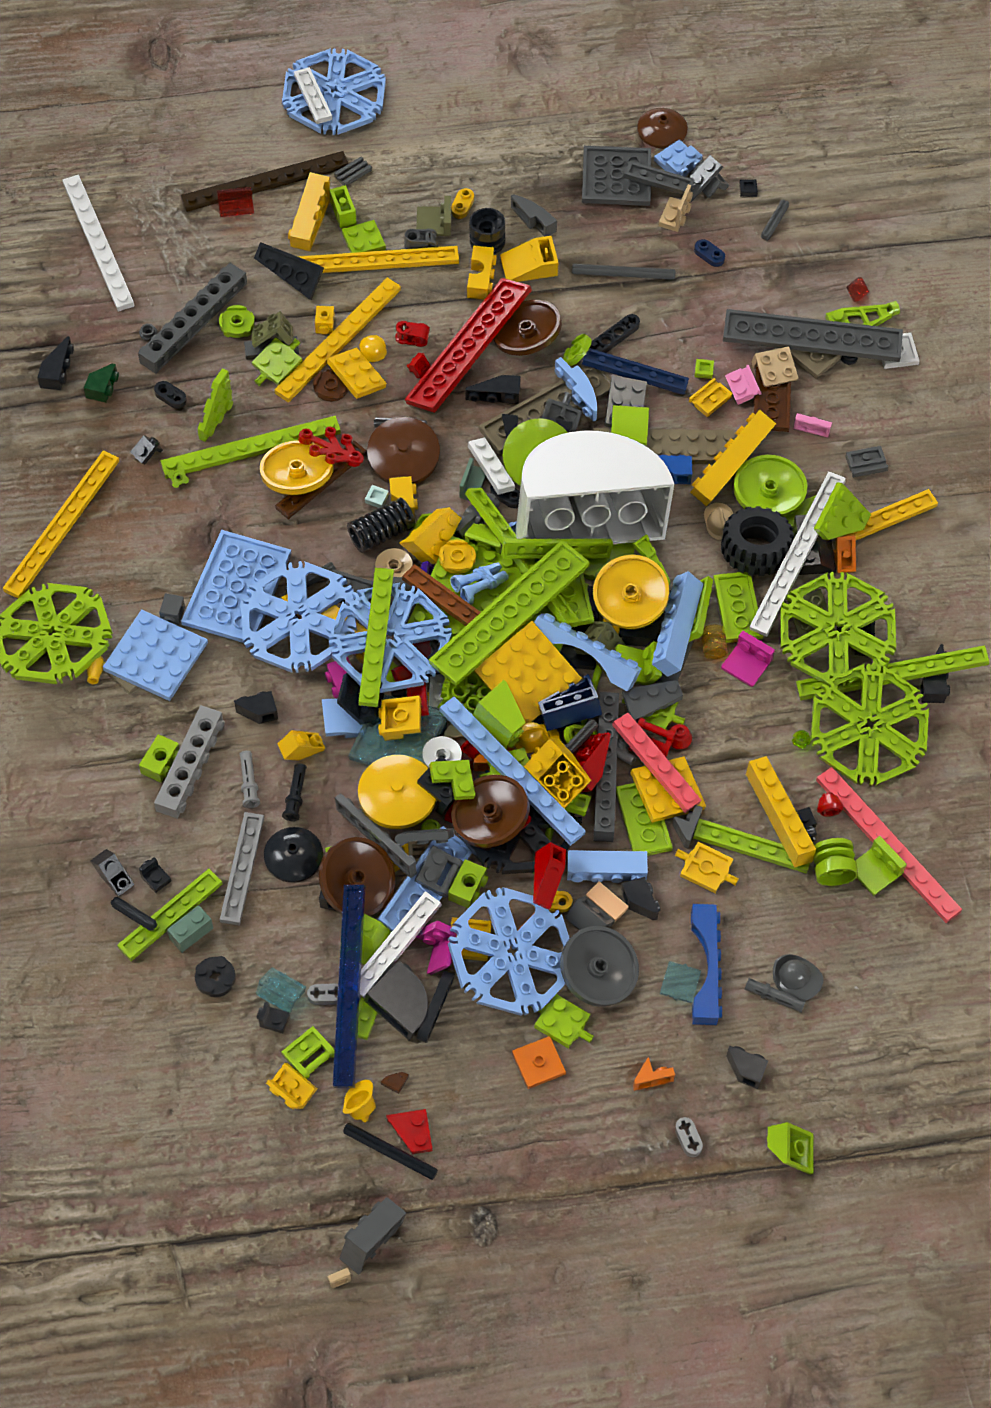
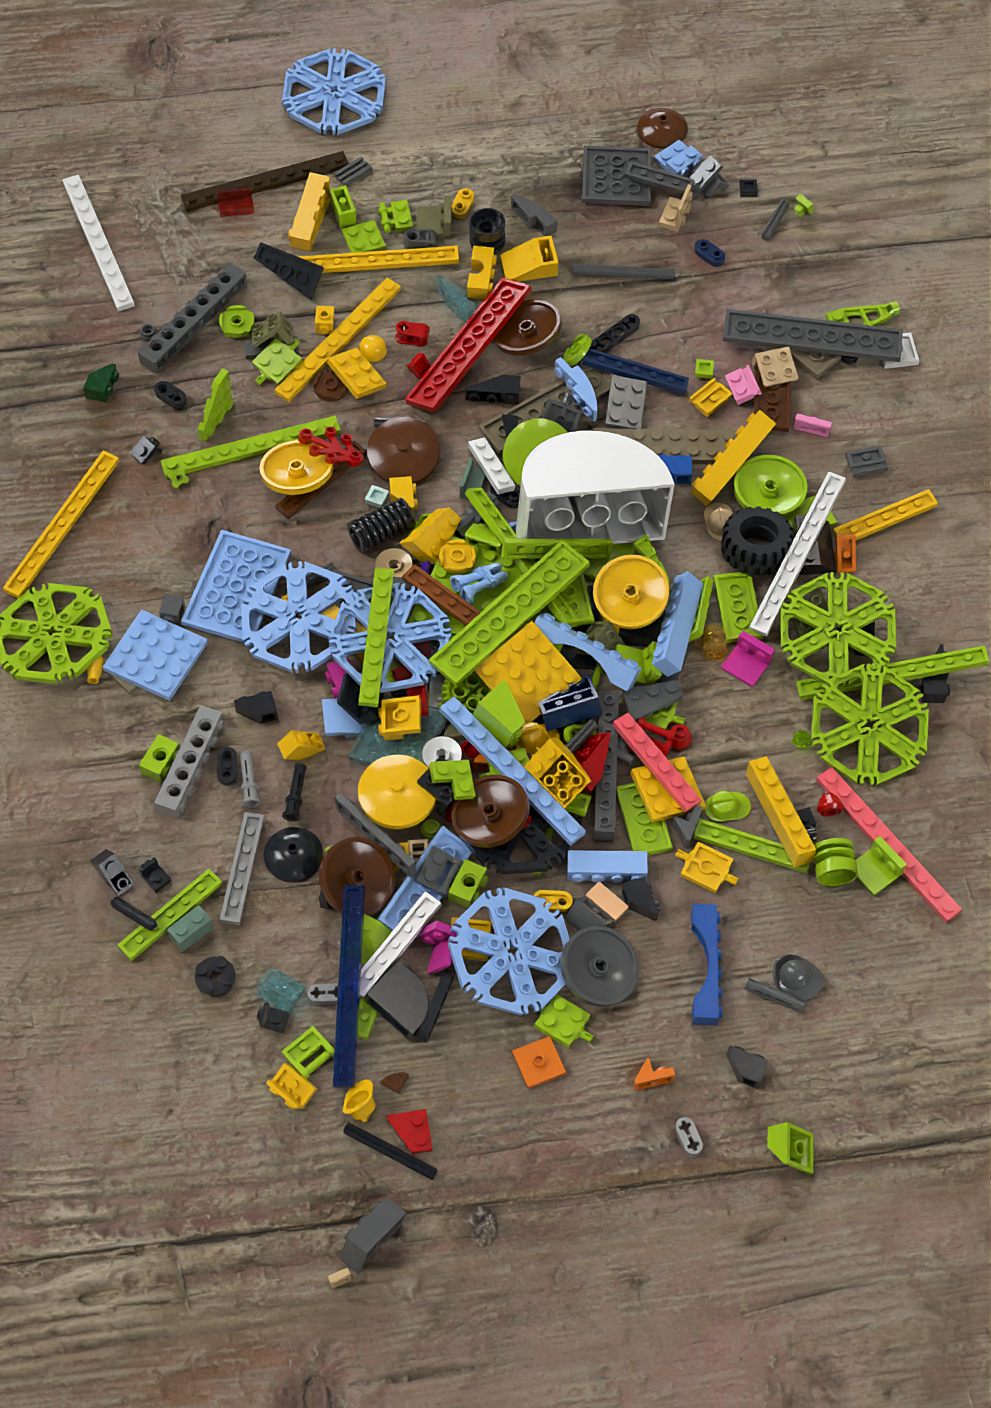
(53, 368): black slope -> none
(227, 767): none -> black plate
(313, 95): white plate -> none
(401, 216): none -> lime plate
(424, 836): dark grey plate -> none
(455, 298): none -> clear light blue slope
(548, 872): red slope -> none
(631, 422): lime slope -> none
(680, 982): clear light blue piece -> none
(727, 806): none -> lime piece
(803, 206): none -> lime tile
(841, 514): lime plate -> none
(857, 289): clear red plate -> none

